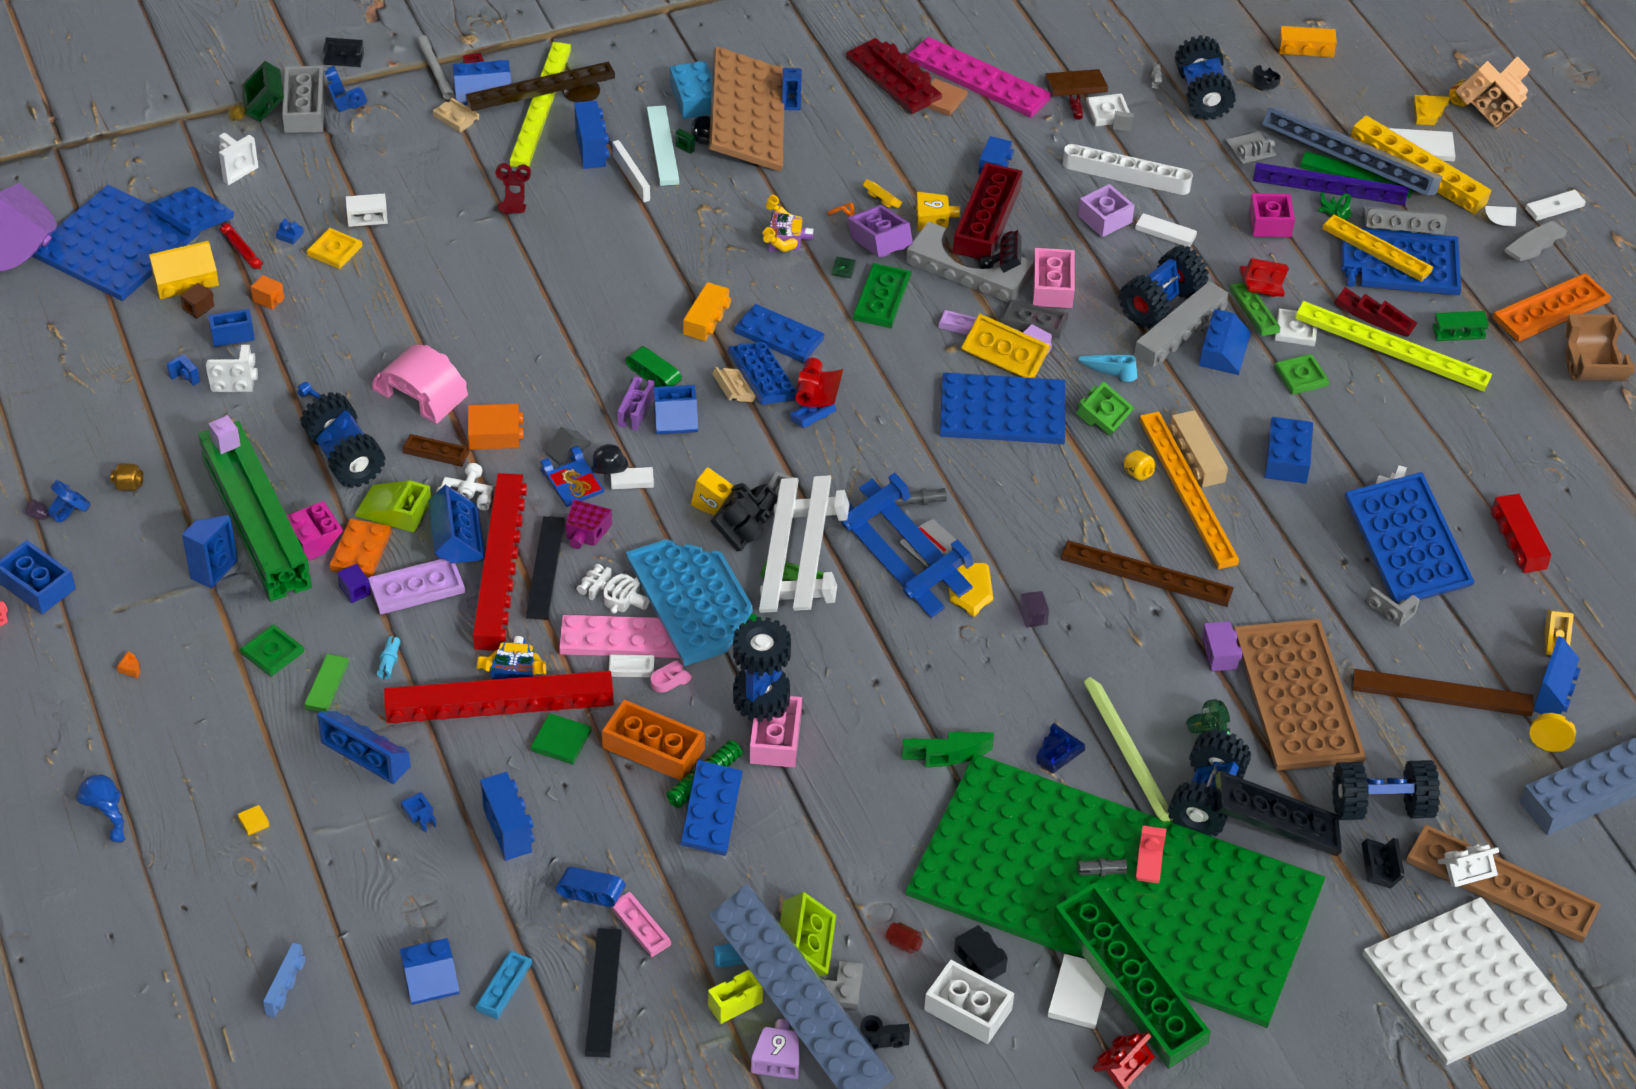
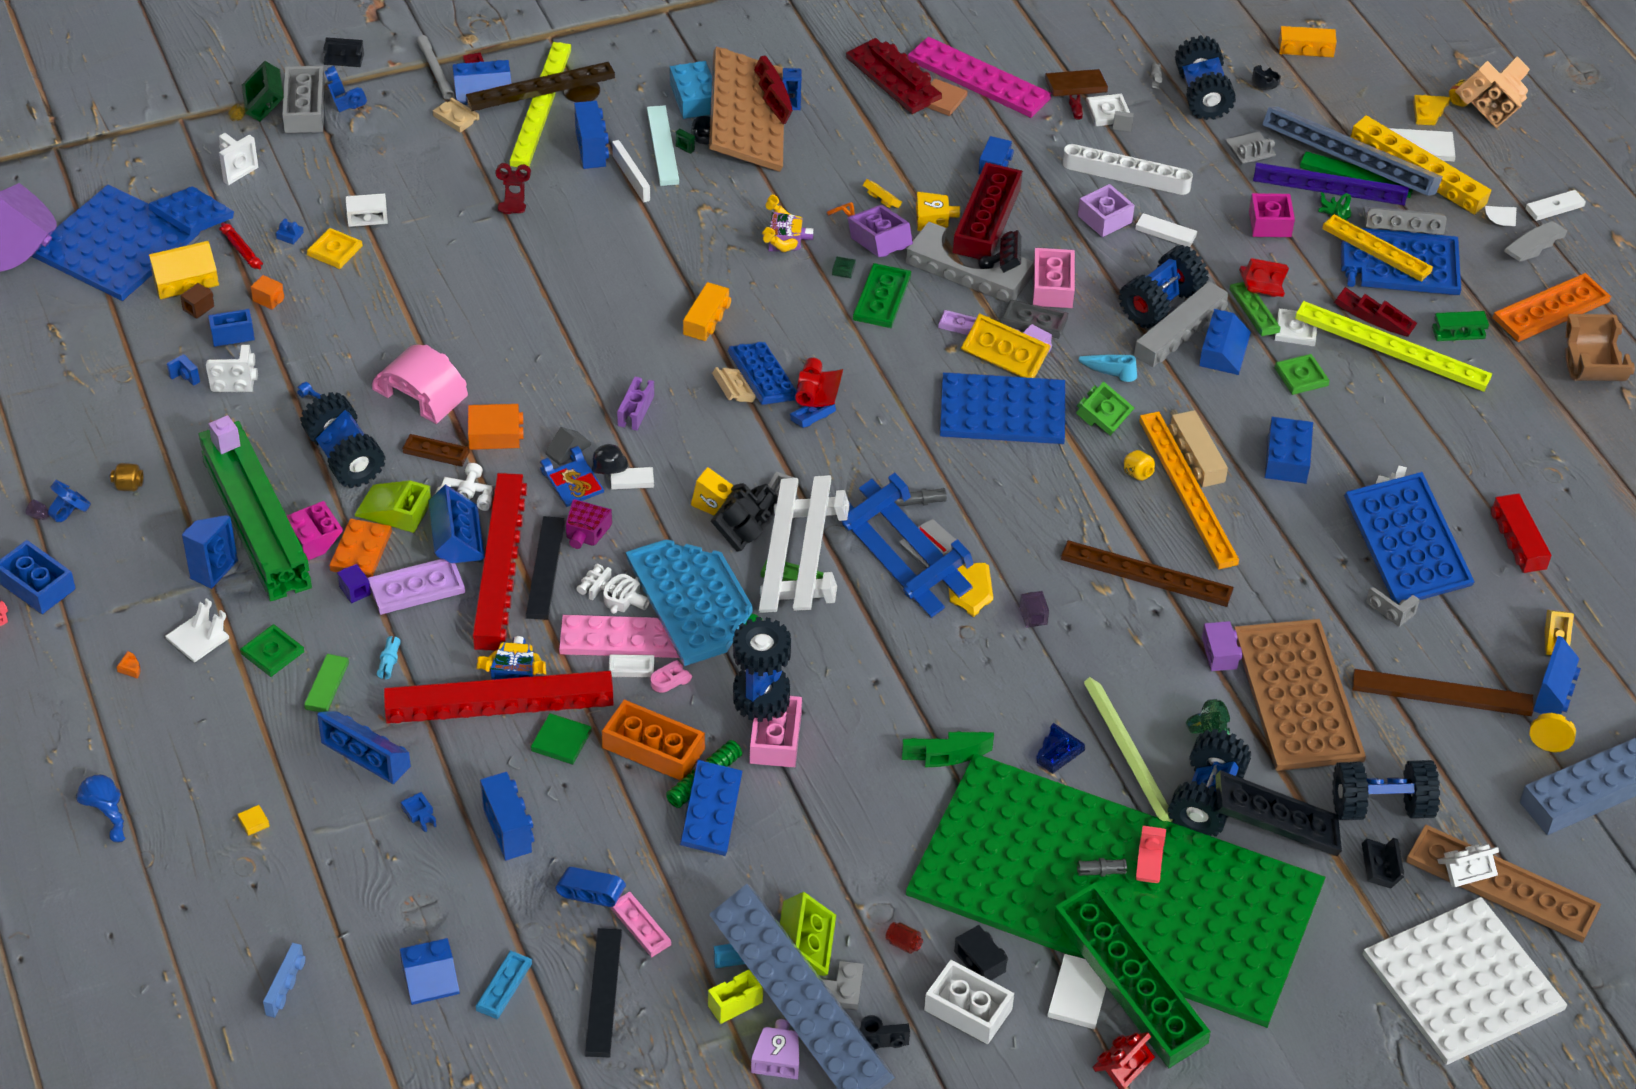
(198, 634): none -> white plate
(653, 367): green beam -> none
(675, 409): slope -> none
(774, 88): none -> dark red slope
(779, 333): blue plate -> none

